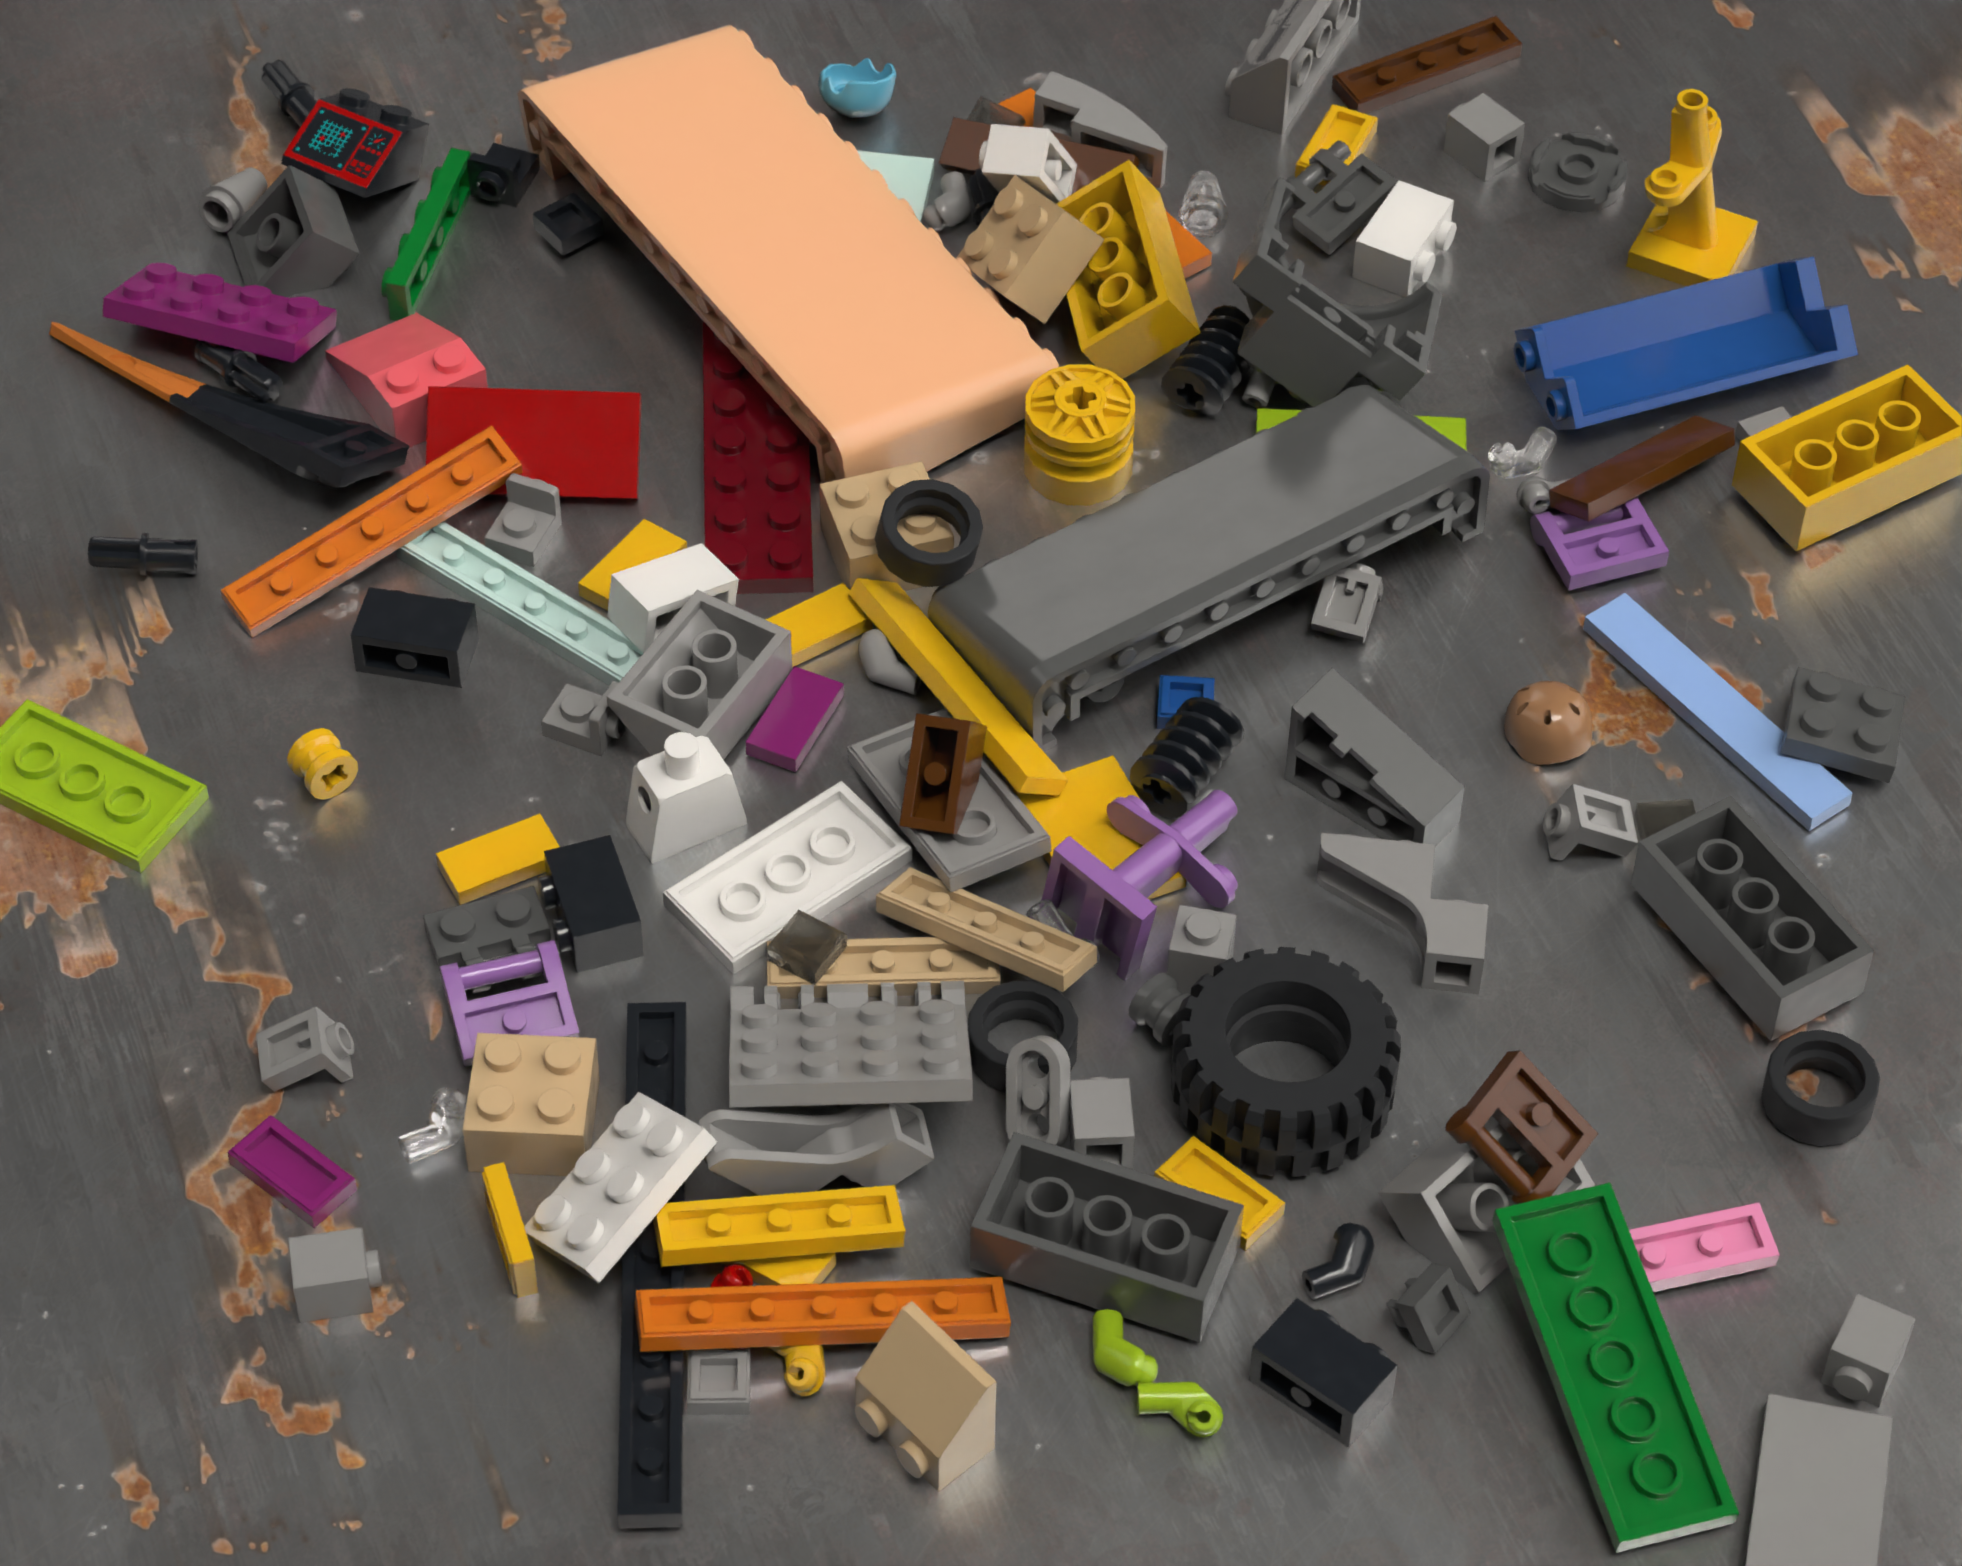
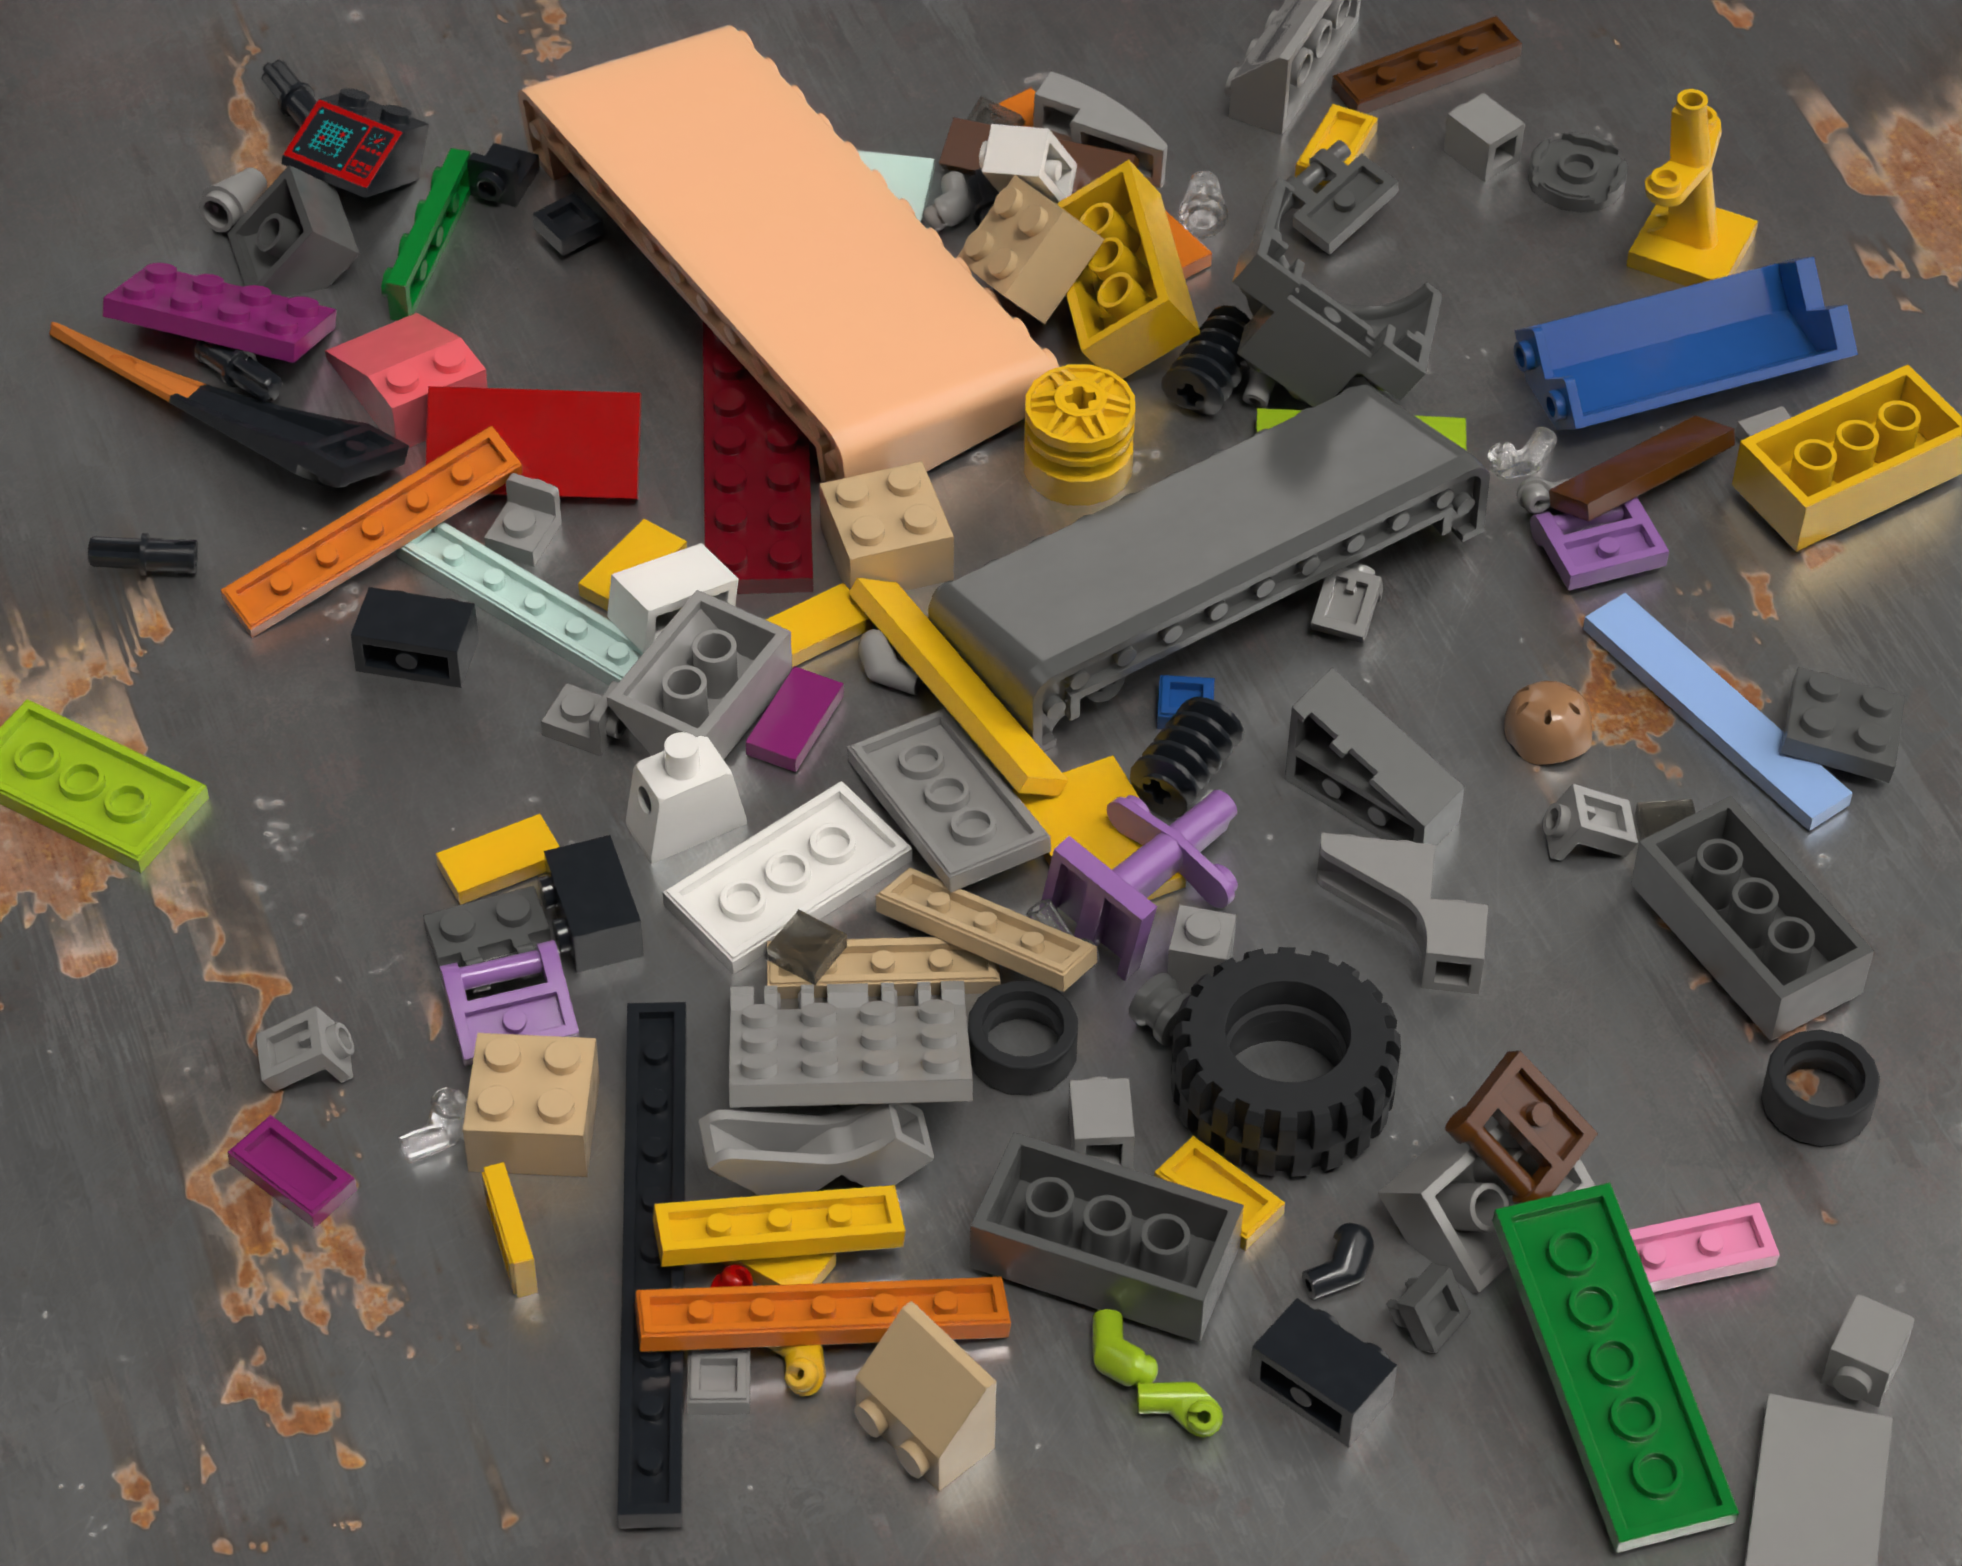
(322, 763): yellow wheel -> none
(333, 1274): light grey brick -> none
(619, 1186): white plate -> none
(858, 89): medium azure hair -> none
(917, 565): black tyre -> none
(941, 772): reddish brown slope -> none
(1036, 1093): light grey plate -> none
(1404, 239): white brick -> none

